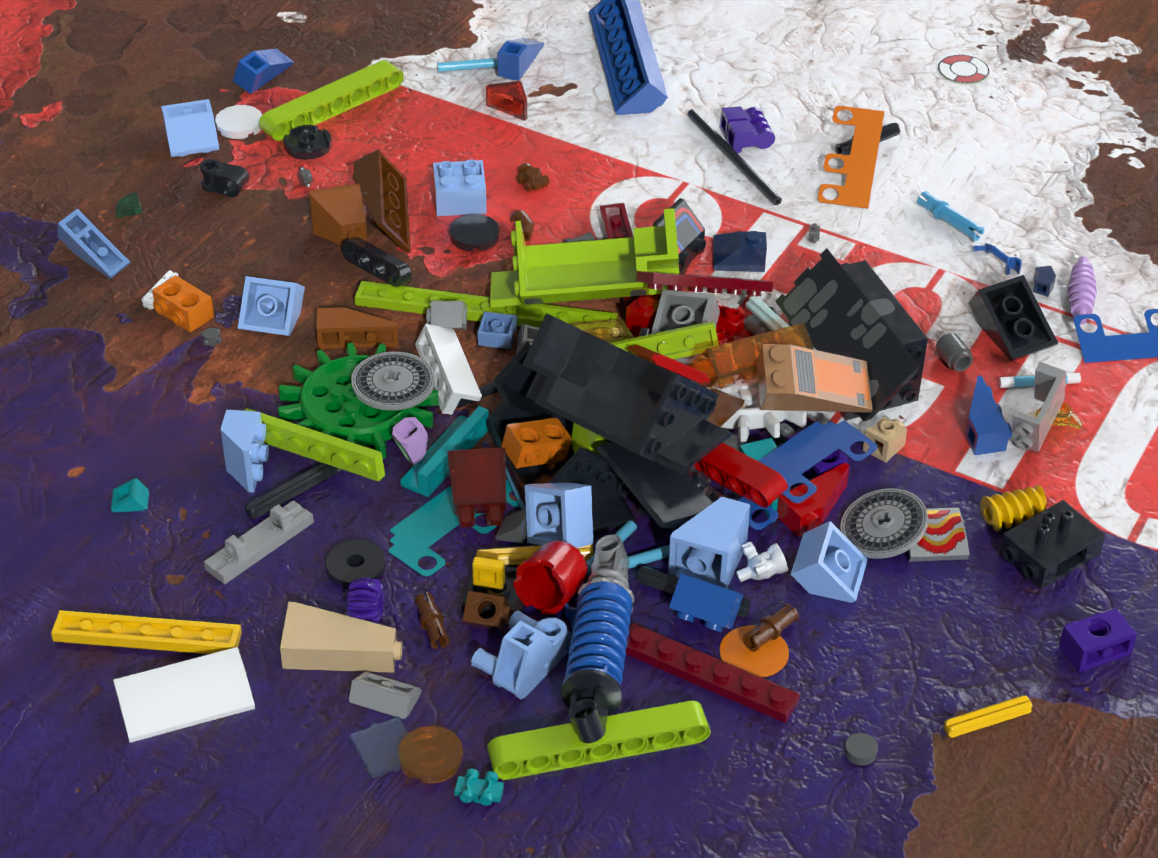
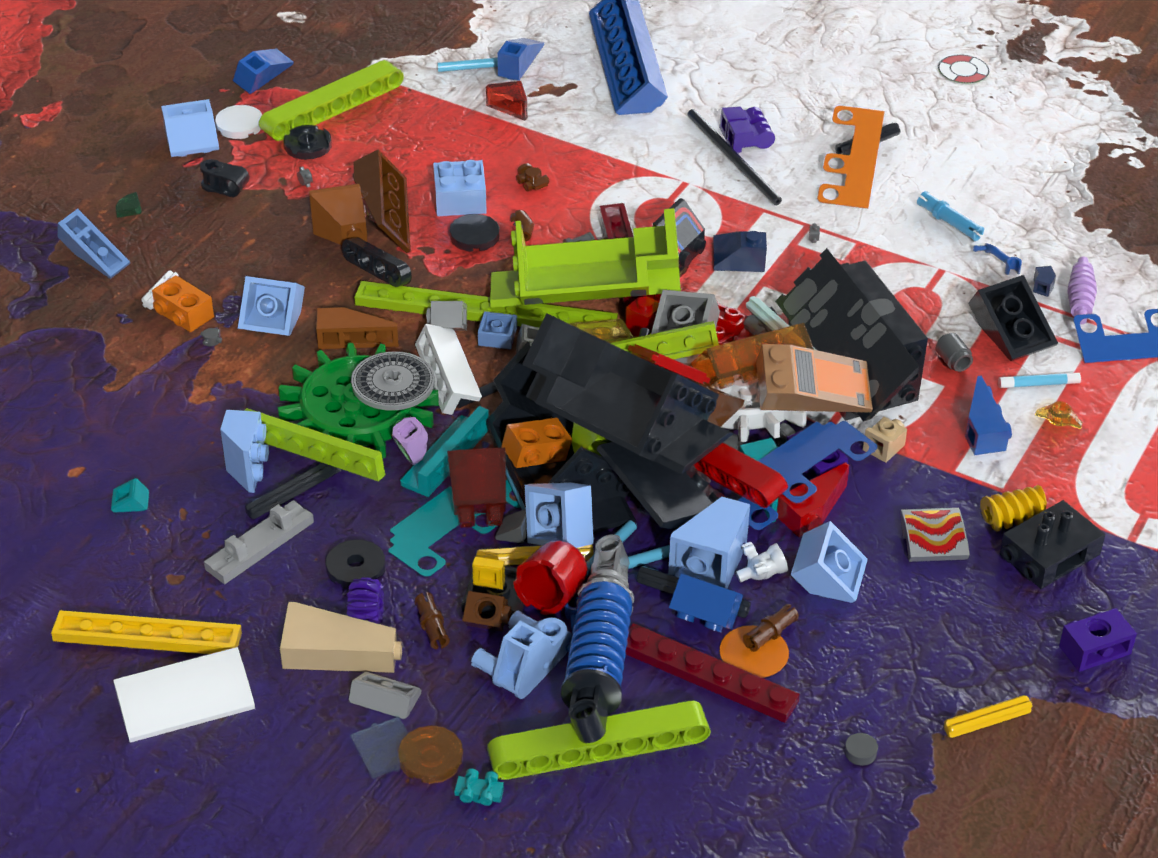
(696, 283): dark red plate -> none
(904, 530): piece -> none
(1031, 432): light grey panel -> none

